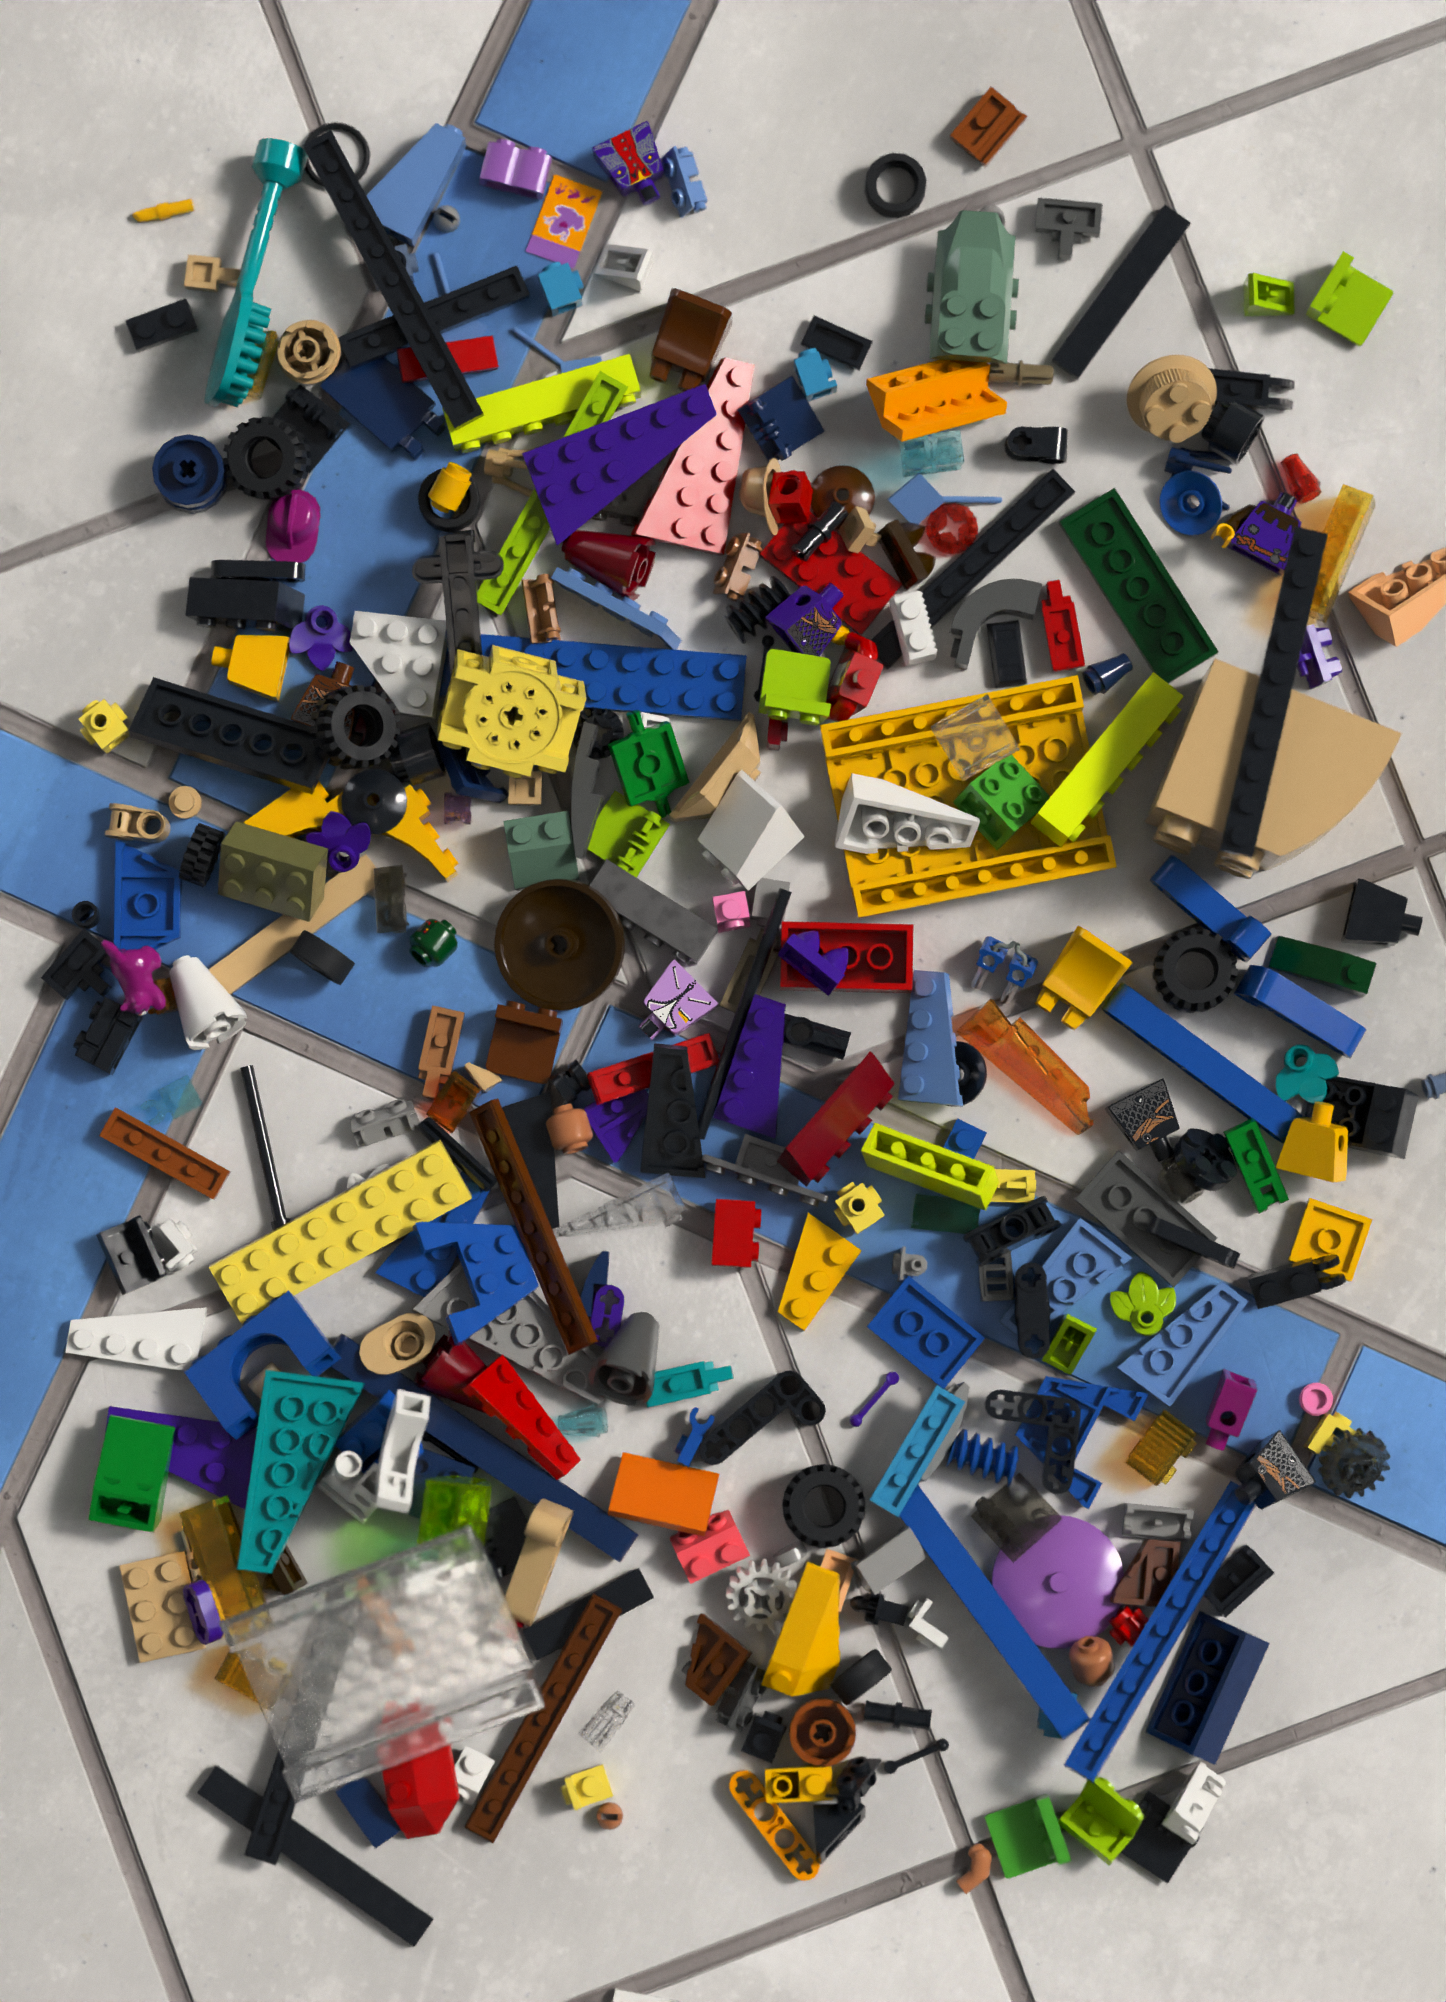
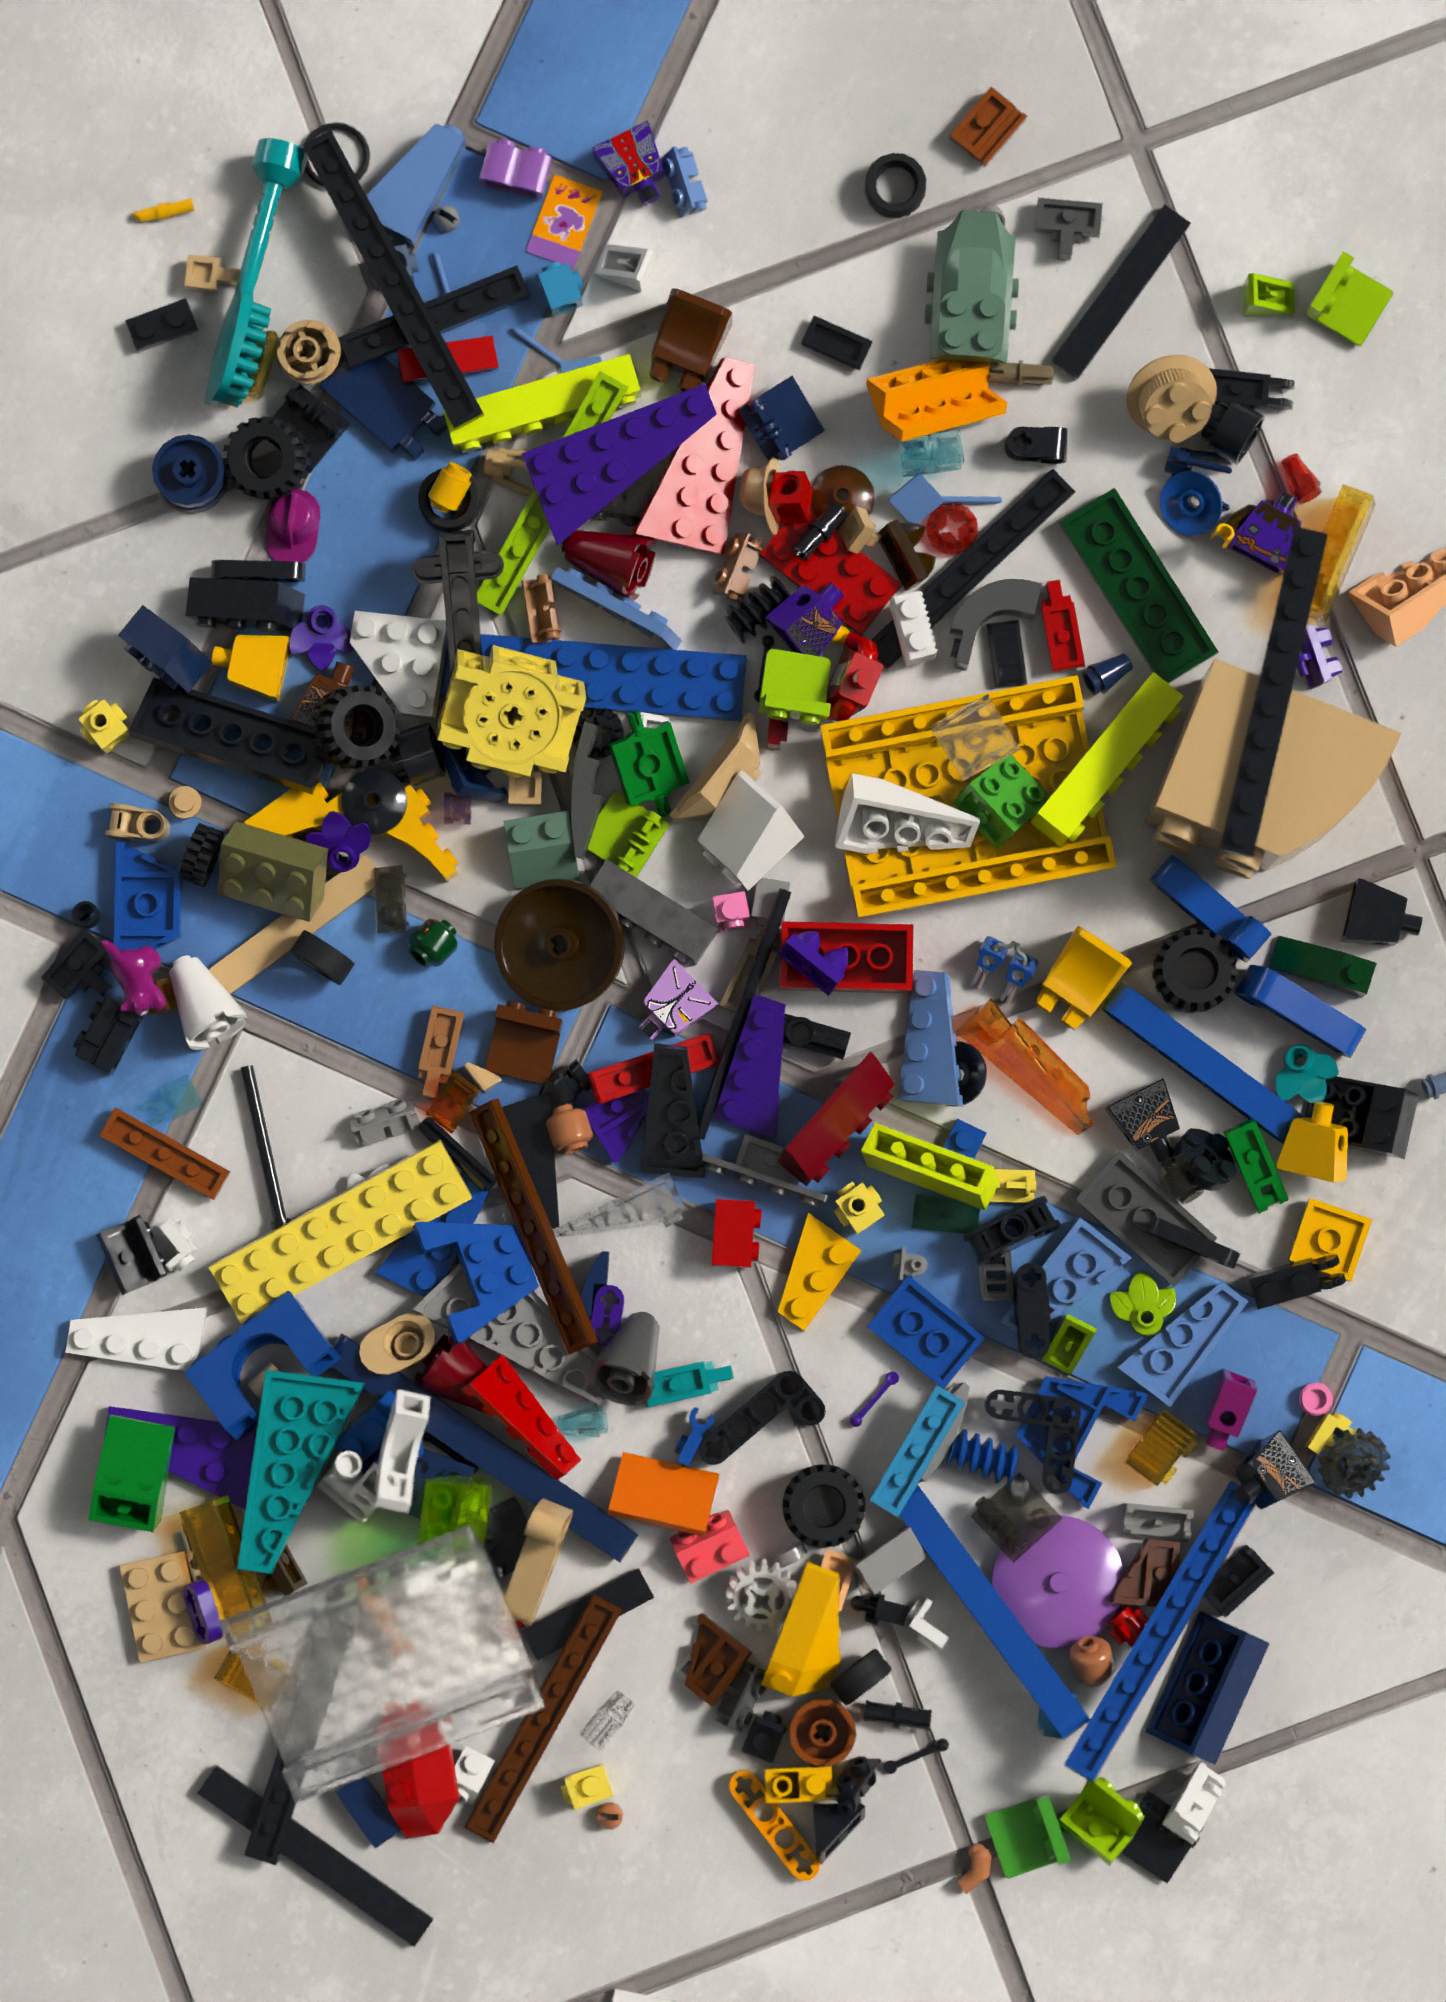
(164, 650): none -> dark blue brick
(814, 375): dark azure brick -> none

